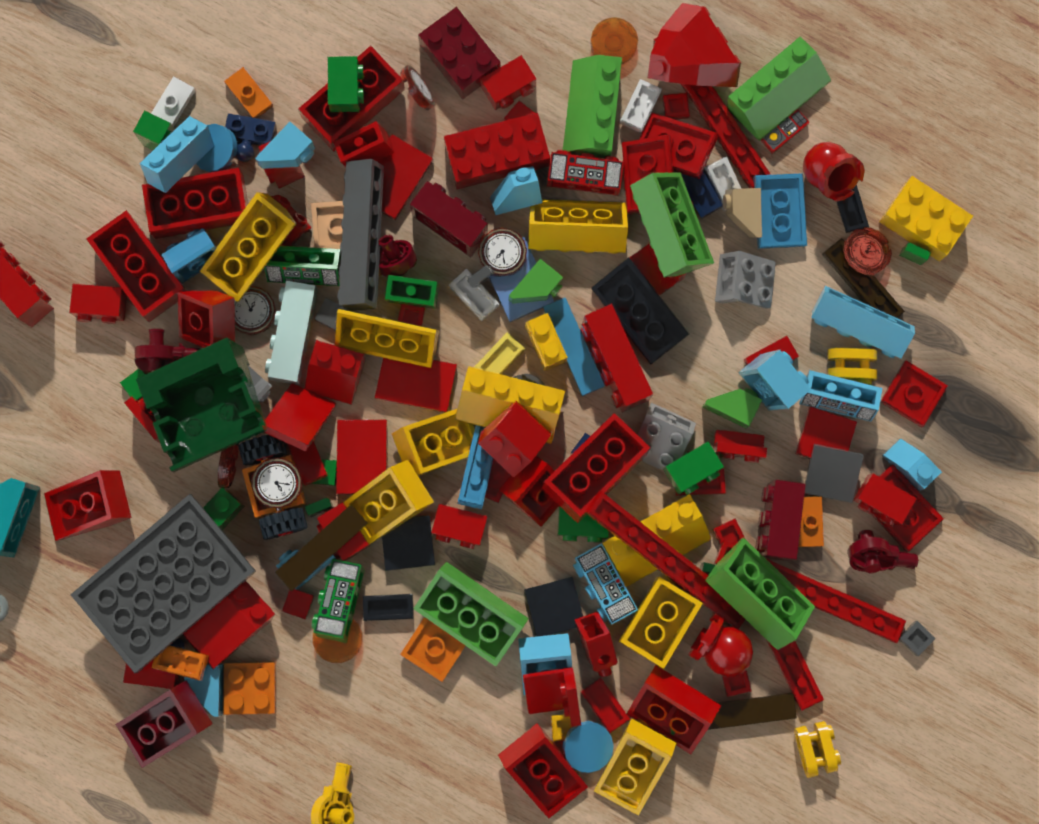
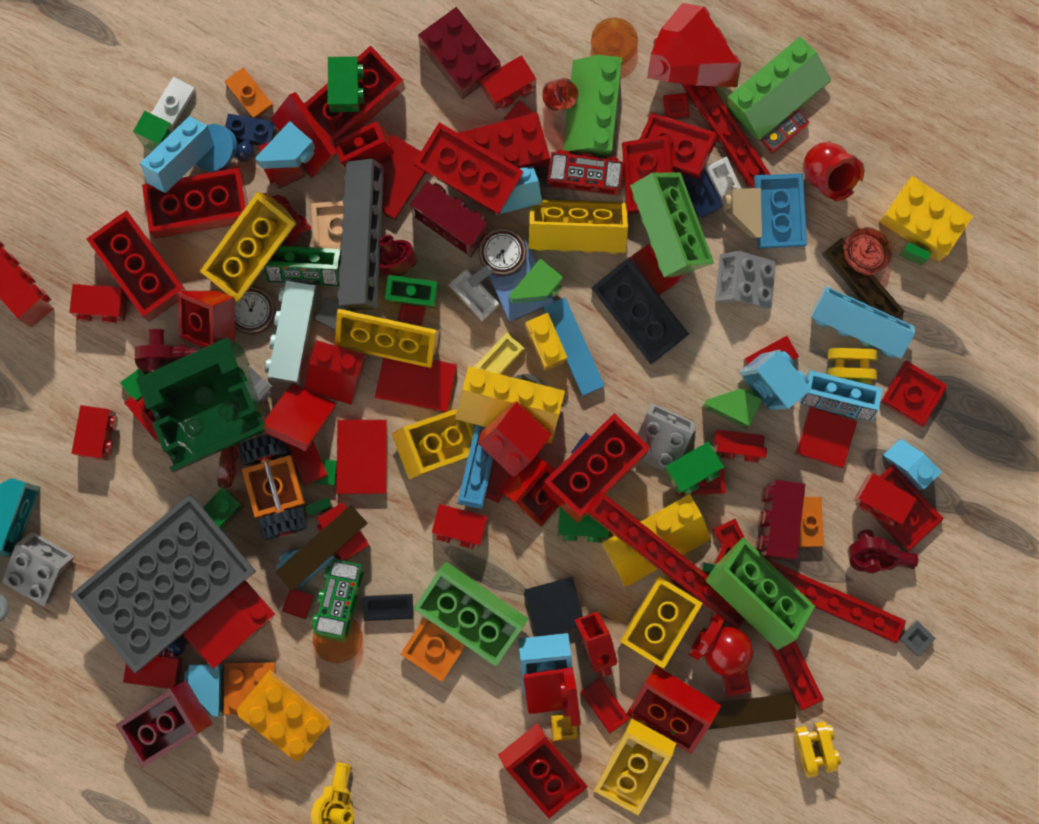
(36, 567): none -> light grey bracket
(87, 504): red slope -> none
(94, 433): none -> red brick
(181, 662): orange plate -> none
(190, 255): dark azure slope -> none
(277, 483): tile -> none
(283, 716): none -> light orange brick
(296, 112): none -> red tile
(390, 500): yellow slope -> none
(409, 545): black tile -> none
(418, 88): clear red tile -> none
(468, 168): none -> red plate
(559, 94): none -> clear red head
(588, 747): dark azure tile -> none
(604, 584): brick -> none
(616, 358): red brick -> none
(640, 106): white plate -> none
(833, 473): dark grey tile -> none
(852, 212): black tile -> none

